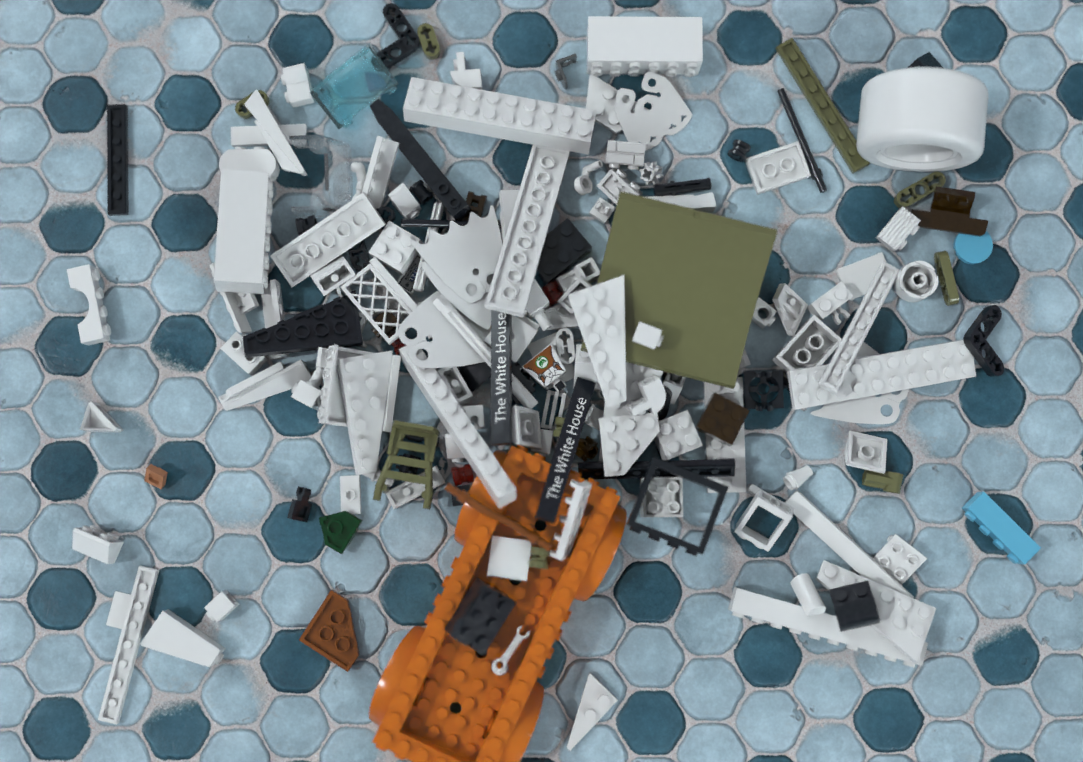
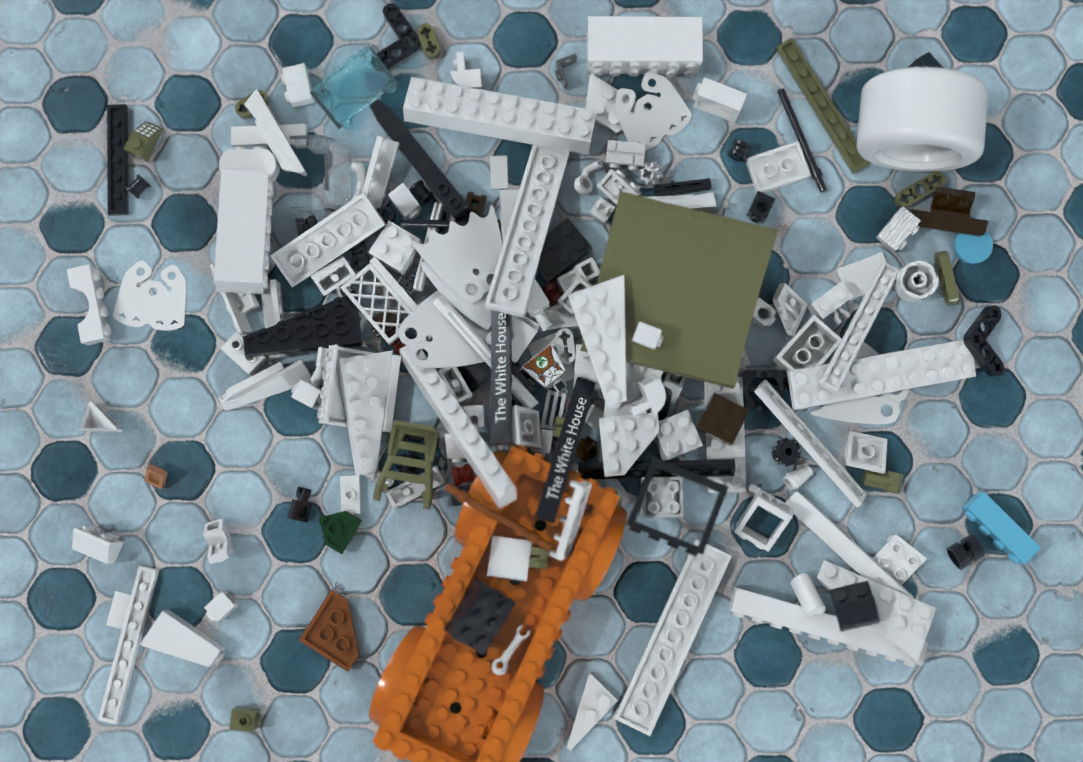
(138, 186): none -> black bush
(143, 141): none -> olive slope
(163, 306): none -> white piece
(218, 540): none -> white brick
(245, 719): none -> olive brick
(498, 172): none -> white sticker
(672, 639): none -> white plate
(718, 99): none -> white window
(763, 200): none -> black brick
(779, 452): none -> black brick
(810, 443): none -> white tile
(967, 550): none -> black wheel

